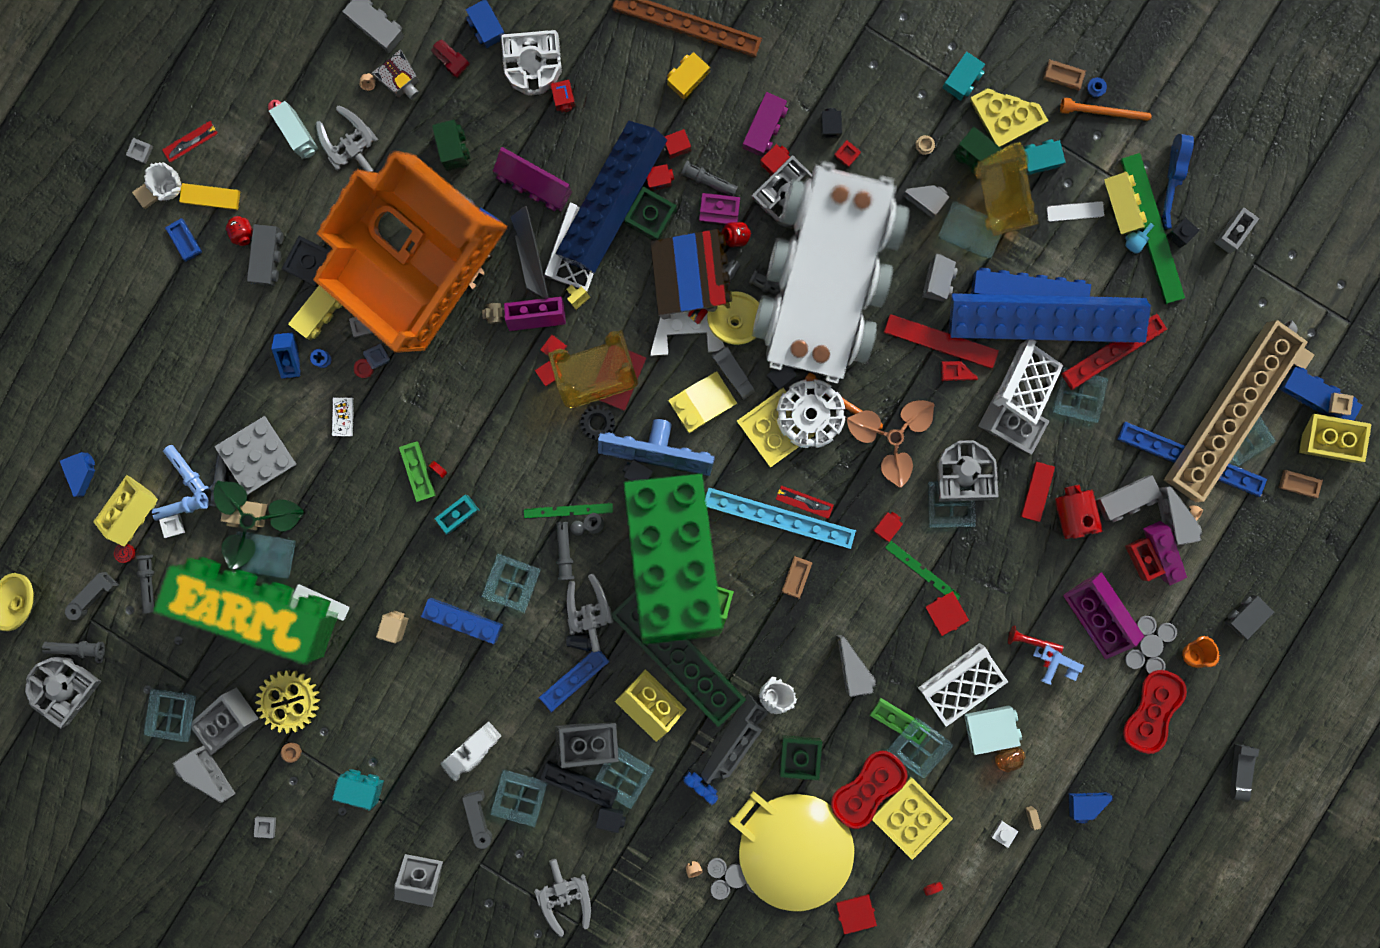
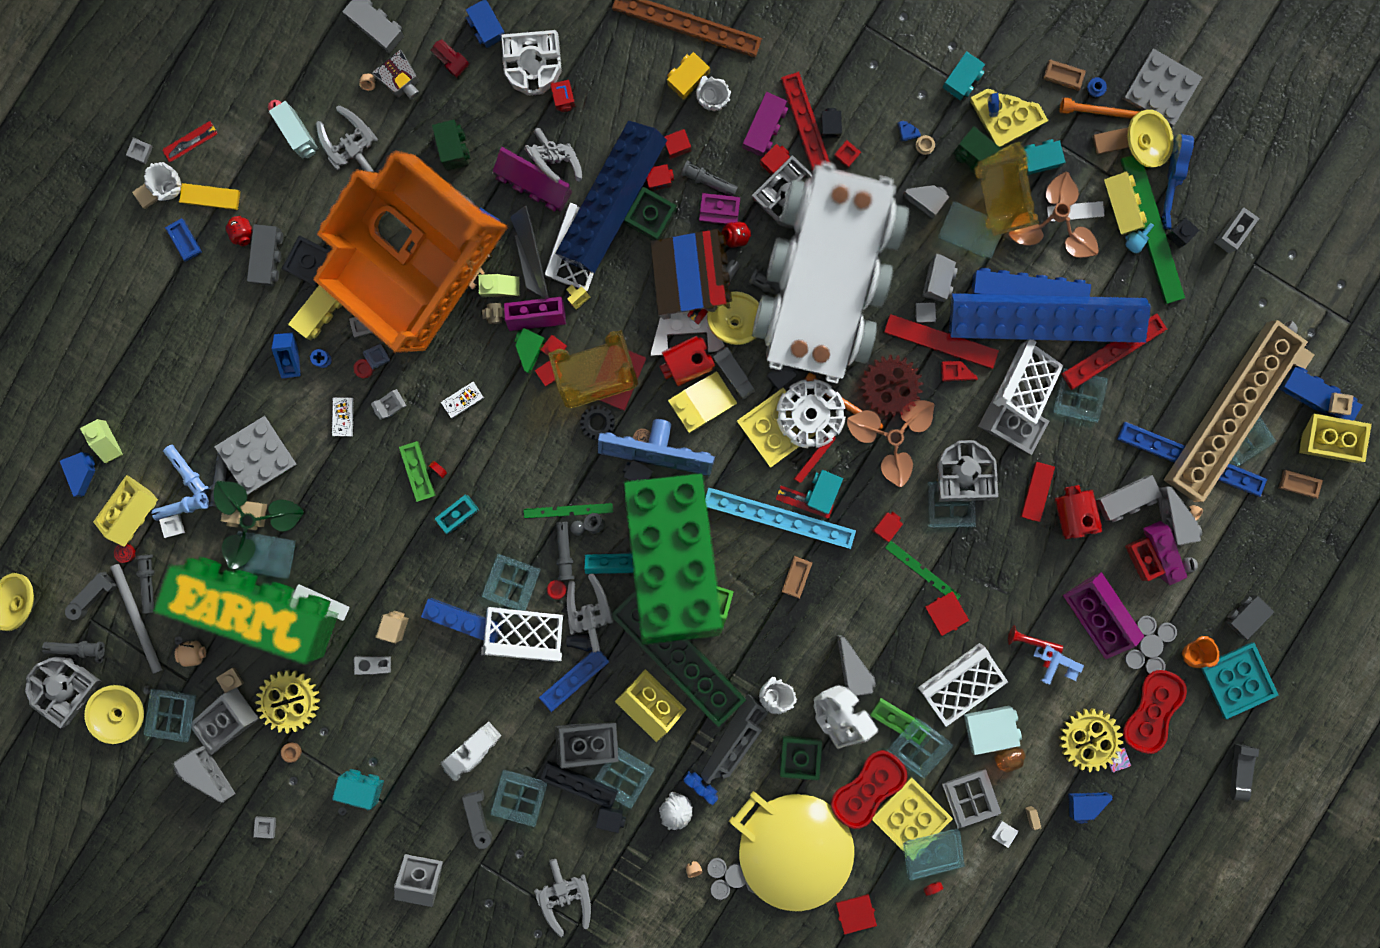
(101, 440): none -> yellowish green slope
(102, 715): none -> light yellow dish
(136, 618): none -> light grey piece
(190, 653): none -> light nougat head
(230, 680): none -> tan plate
(372, 664): none -> light grey leg
(388, 405): none -> light grey bracket
(462, 400): none -> white tile
(499, 285): none -> yellowish green slope
(526, 651): none -> white fence
(528, 348): none -> green slope
(552, 153): none -> light grey bar
(556, 589): none -> red tile
(608, 563): none -> teal plate
(642, 435): none -> medium nougat tile
(676, 811): none -> white hair
(679, 361): none -> red cylinder
(712, 93): none -> white hair
(804, 119): none -> red tile
(812, 461): none -> red tile
(823, 492): none -> teal brick
(836, 706): none -> white connector
(897, 402): none -> clear red gear
(907, 131): none -> blue tile
(925, 312): none -> light grey tile
(933, 854): none -> clear light blue tile
(988, 793): none -> light grey piece
(993, 105): none -> blue tile
(1064, 194): none -> nougat plant
(1084, 724): none -> light yellow gear
(1111, 141): none -> medium nougat tile
(1120, 763): none -> tile
(1150, 138): none -> light yellow dish
(1162, 86): none -> light grey plate
(1187, 566): none -> light grey hinge
(1239, 681): none -> teal plate

